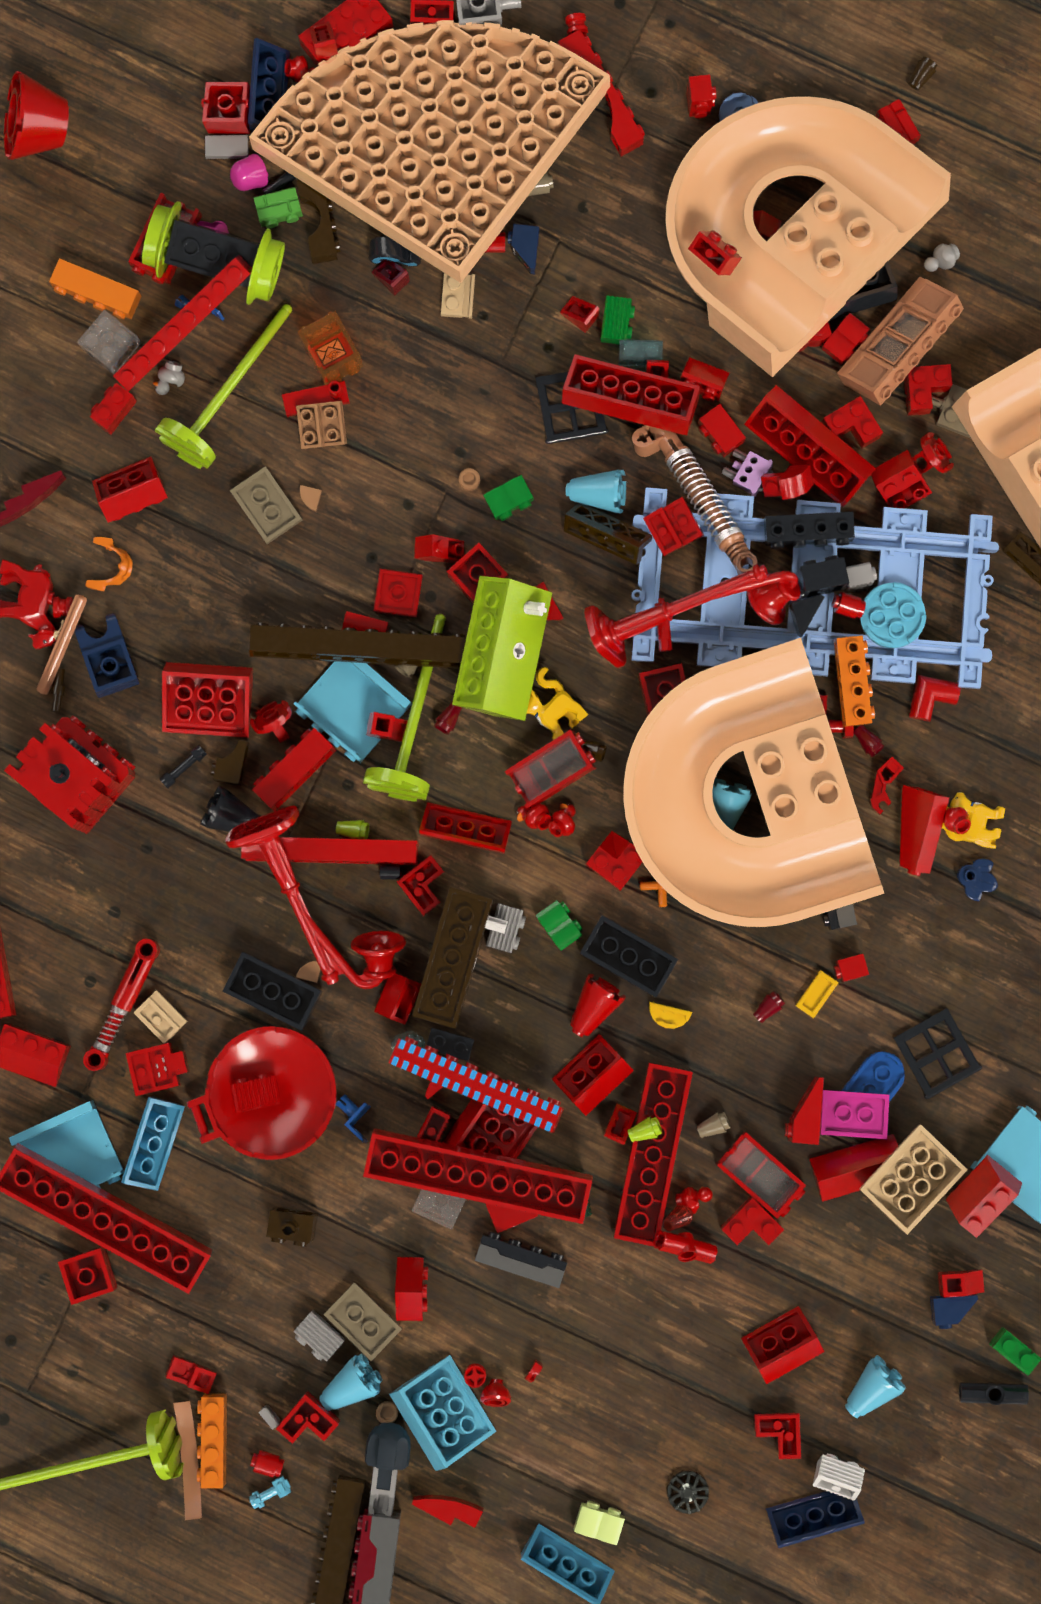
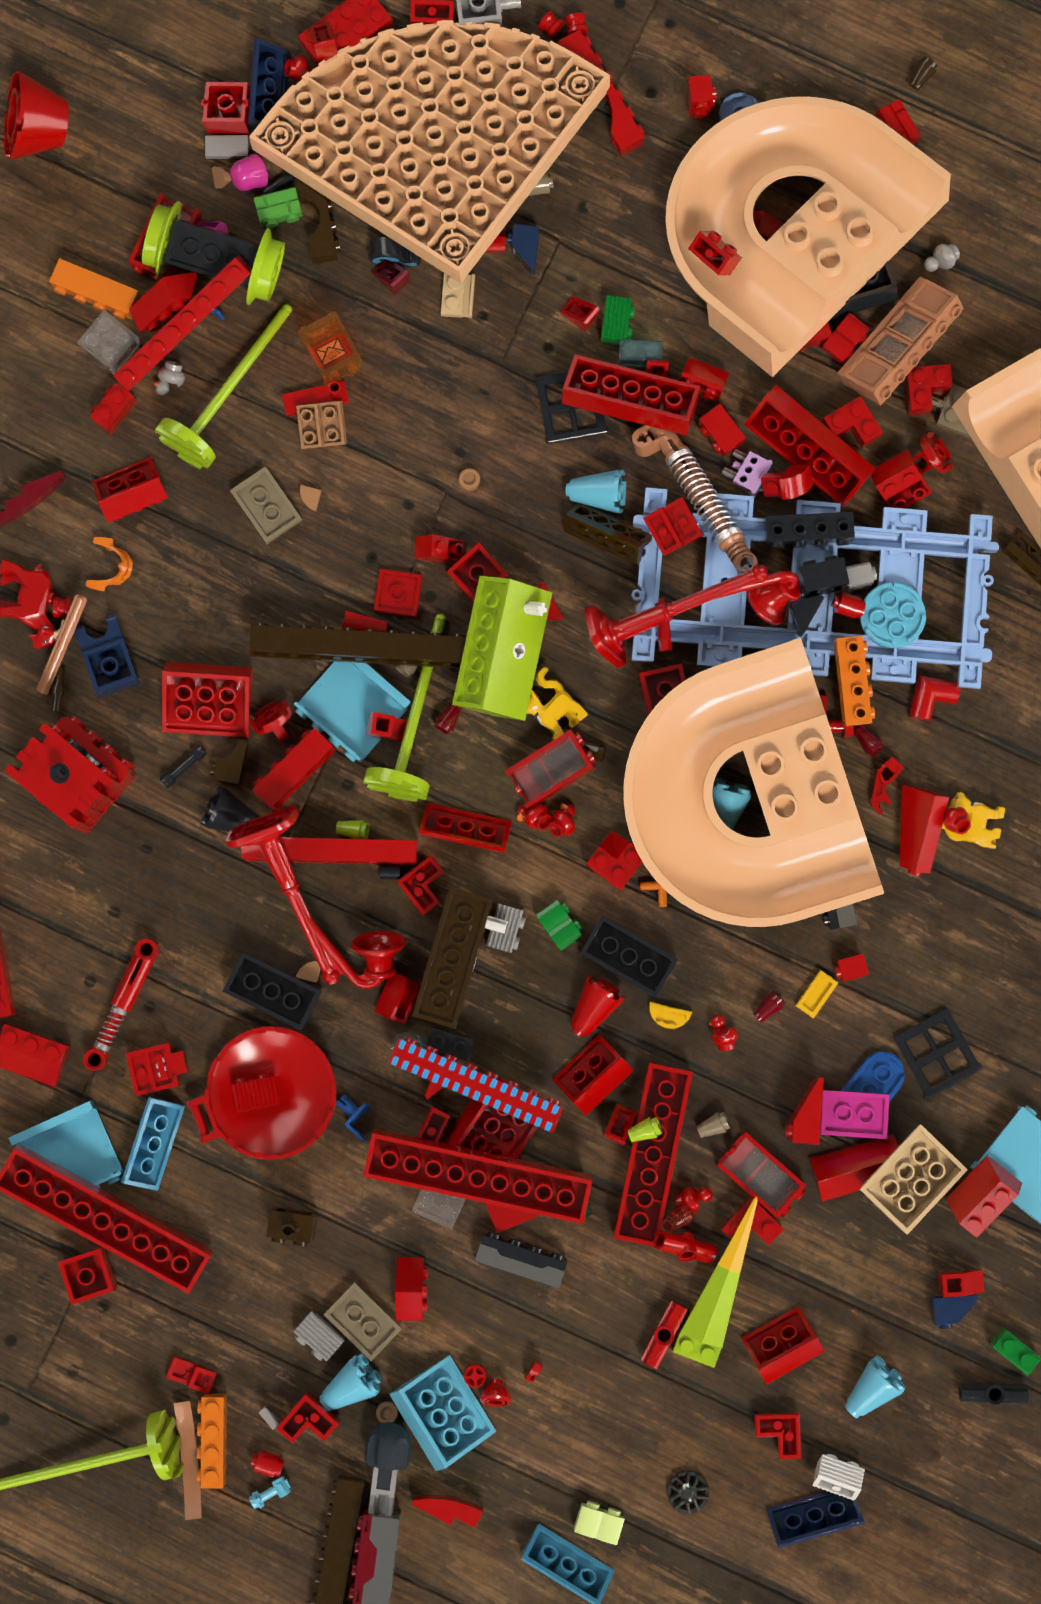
(160, 1017): tan plate -> none
(162, 301): none -> red slope
(220, 177): none -> medium nougat tile
(509, 497): green brick -> none
(550, 25): none -> red wheel
(656, 1347): none -> red piece
(707, 1323): none -> lime plate
(723, 1036): none -> red animal
(980, 880): dark blue plate -> none

